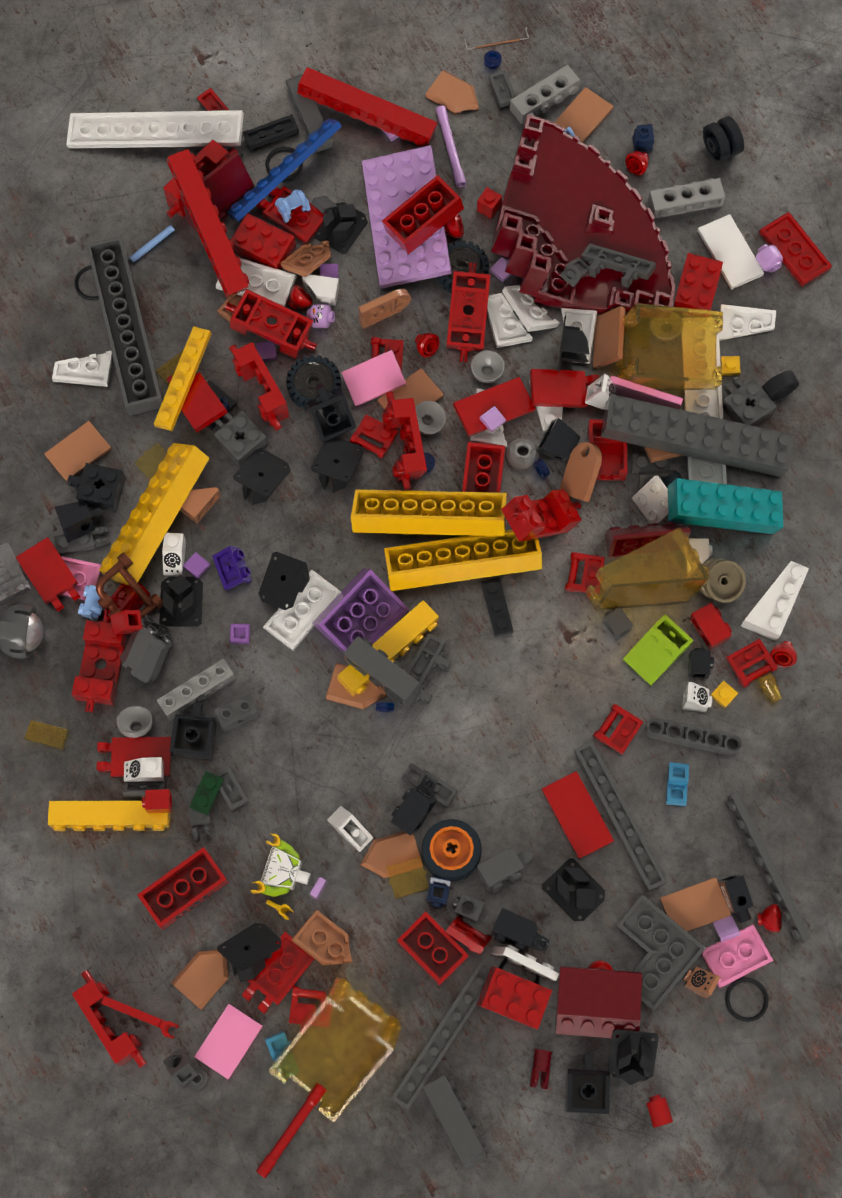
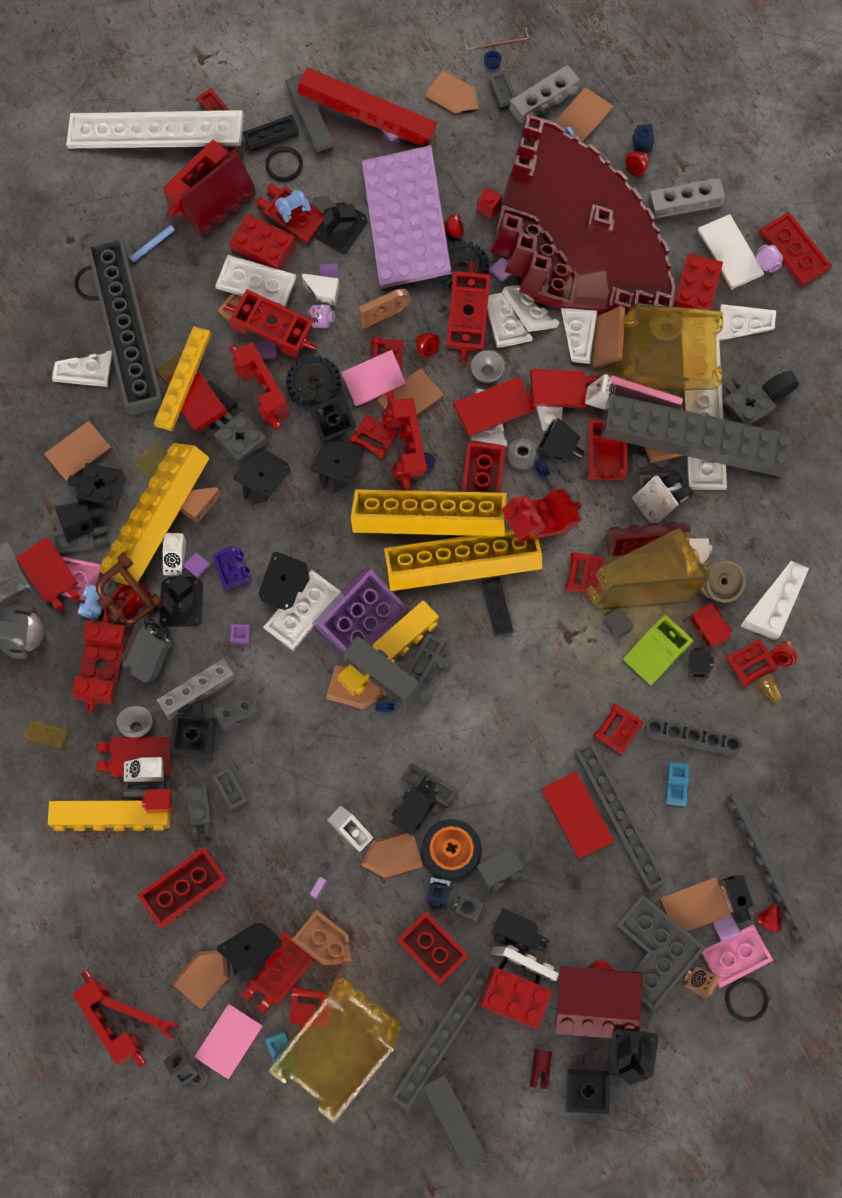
(126, 622): red brick -> none
(206, 793): dark green plate -> none
(207, 222): red brick -> none
(271, 1159): red piece -> none
(280, 172): blue plate -> none
(281, 870): torso -> none
(282, 909): yellow hand -> none
(299, 298): red brick -> none
(307, 258): nougat tile -> none
(407, 877): clear yellow piece -> none
(423, 214): red brick -> none
(435, 411): light grey piece -> none
(450, 145): lavender piece -> none
(468, 935): red plate -> none
(492, 419): lavender tile -> none
(573, 345): black piece -> none
(575, 271): dark grey bracket -> none
(578, 902): black piece -> none
(582, 471): nougat tile -> none
(630, 266): dark grey hinge -> none
(659, 1111): red brick -> none
(696, 698): white slope -> none
(723, 139): black wheel -> none
(724, 694): yellow plate -> none
(725, 506): teal brick -> none
(730, 365): yellow plate -> none

